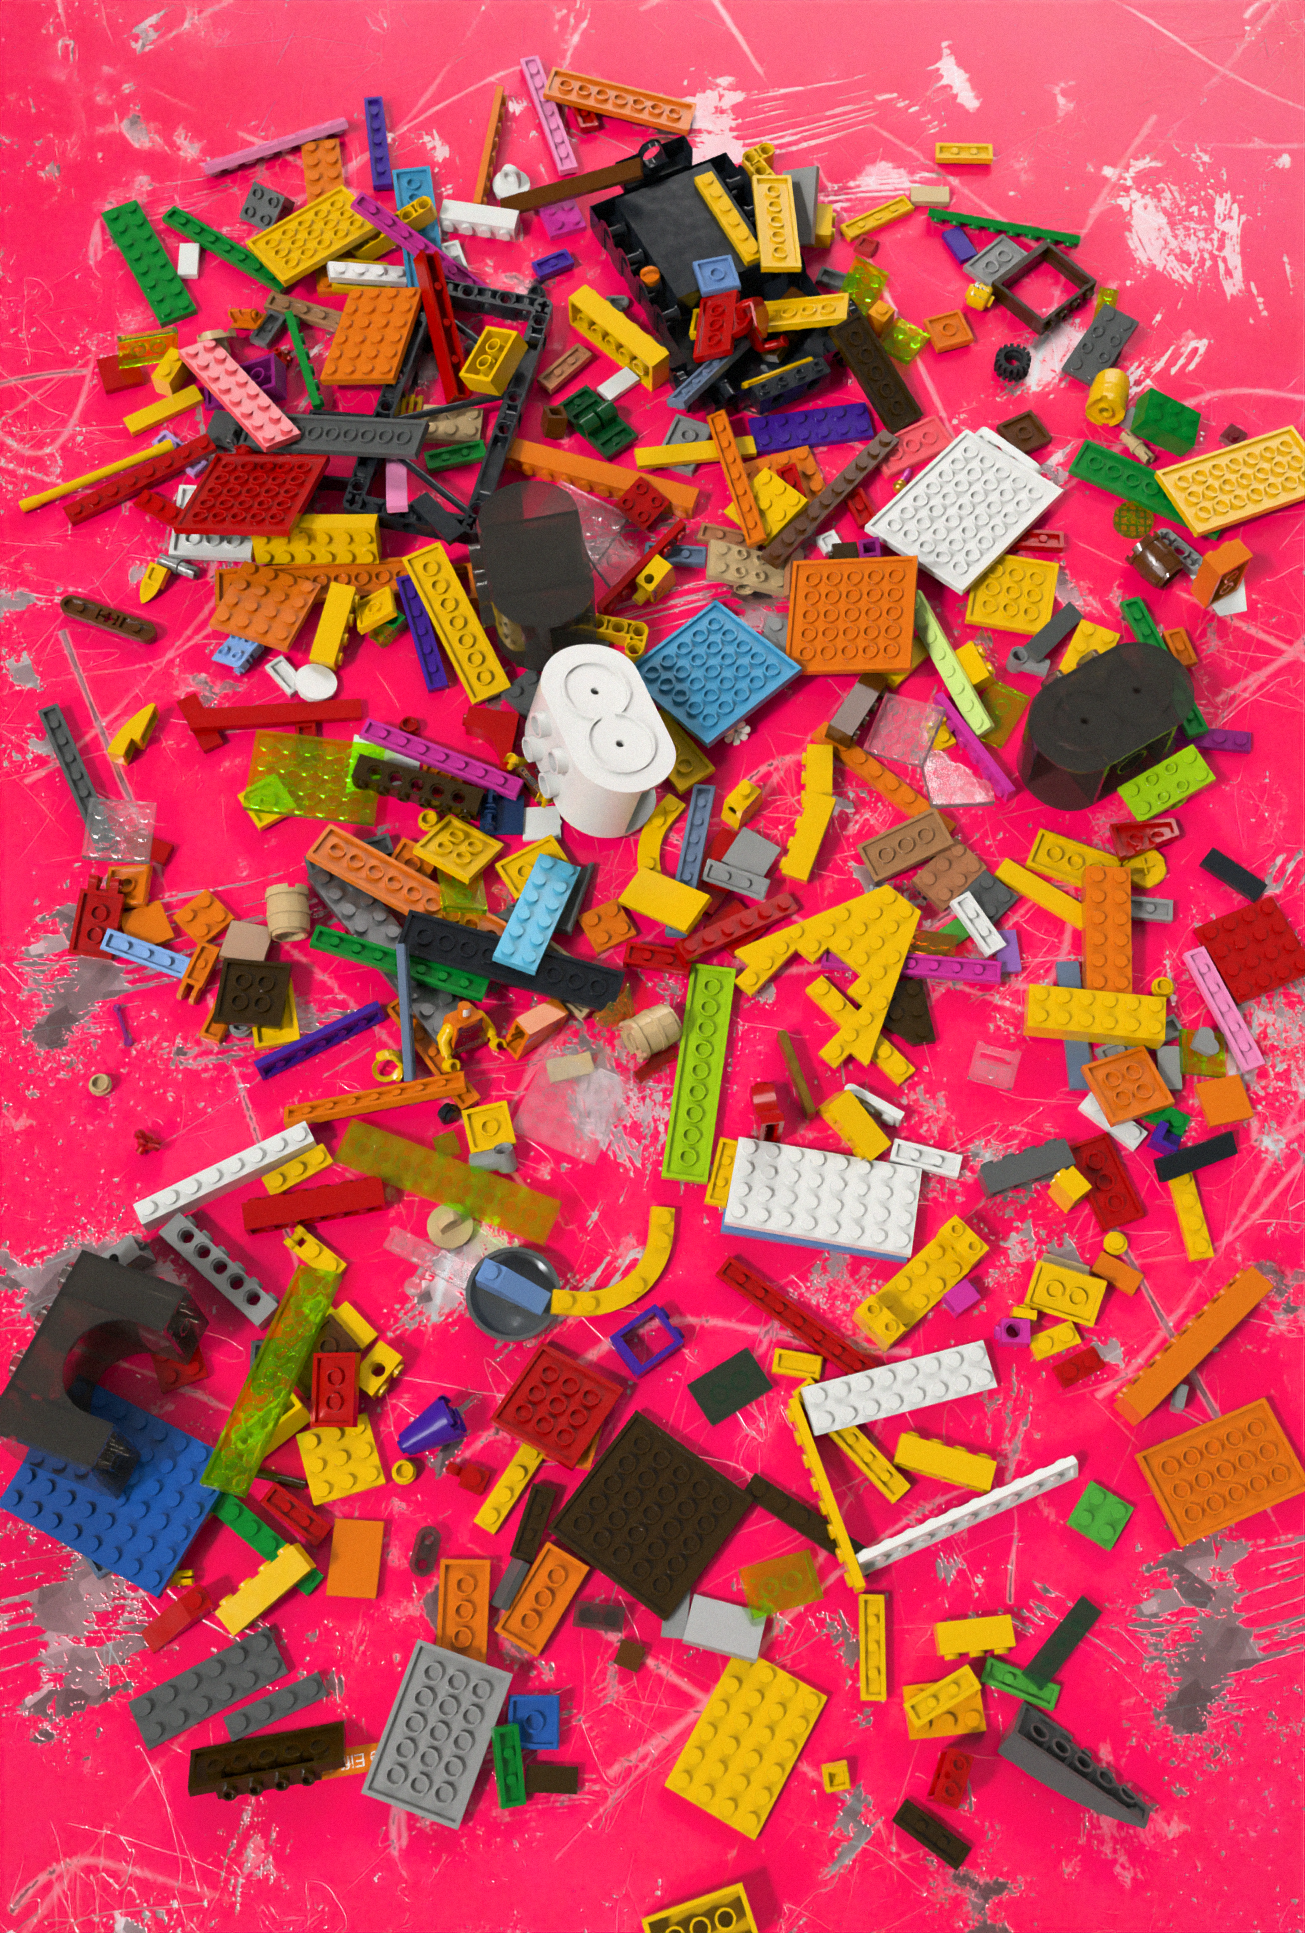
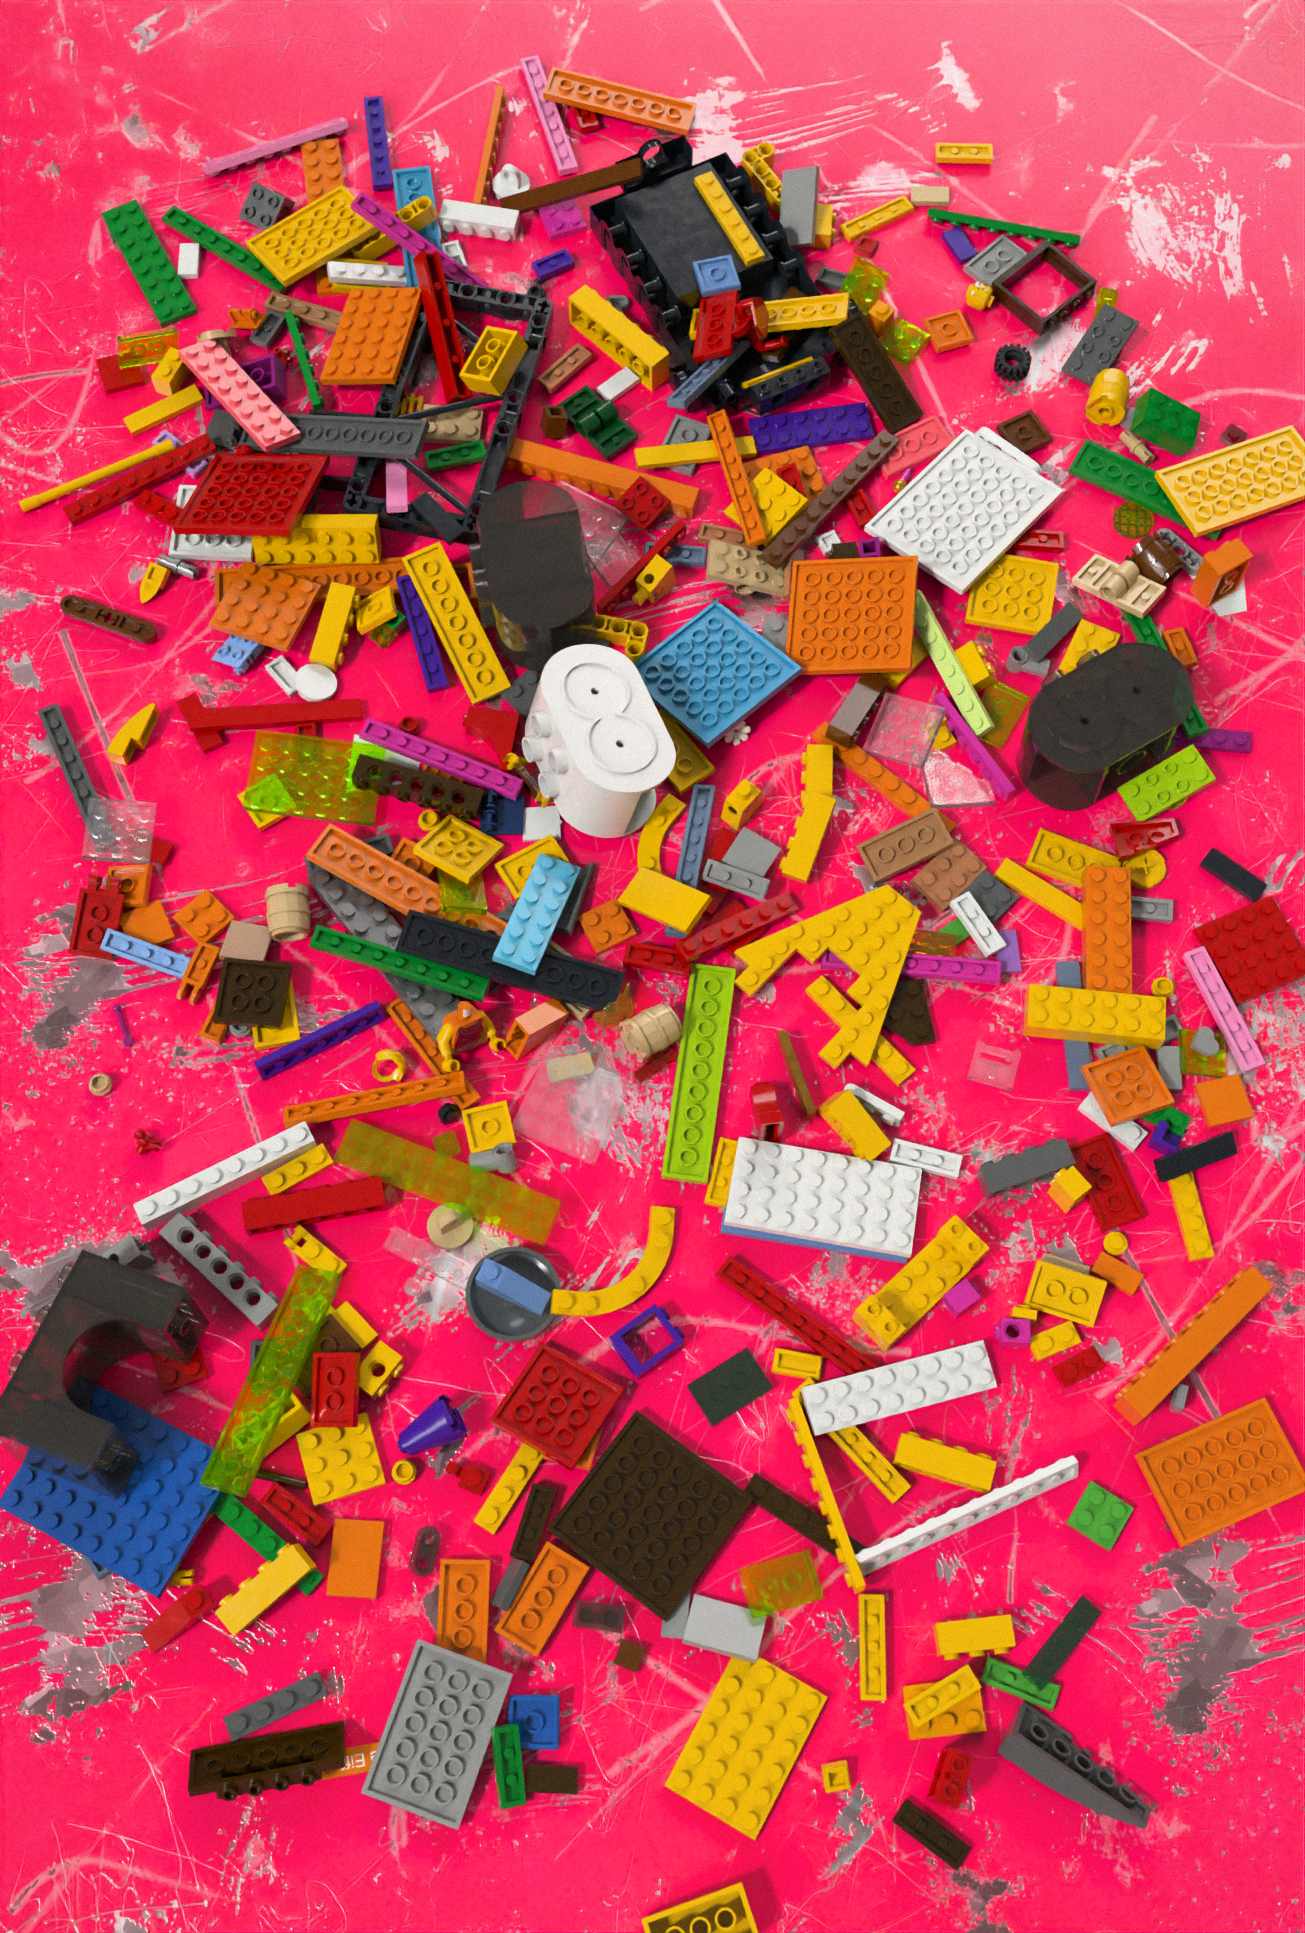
(208, 1688): dark grey plate -> none
(406, 1012): sand blue tile -> none
(650, 276): orange tile -> none
(776, 223): yellow plate -> none
(1119, 585): none -> tan plate

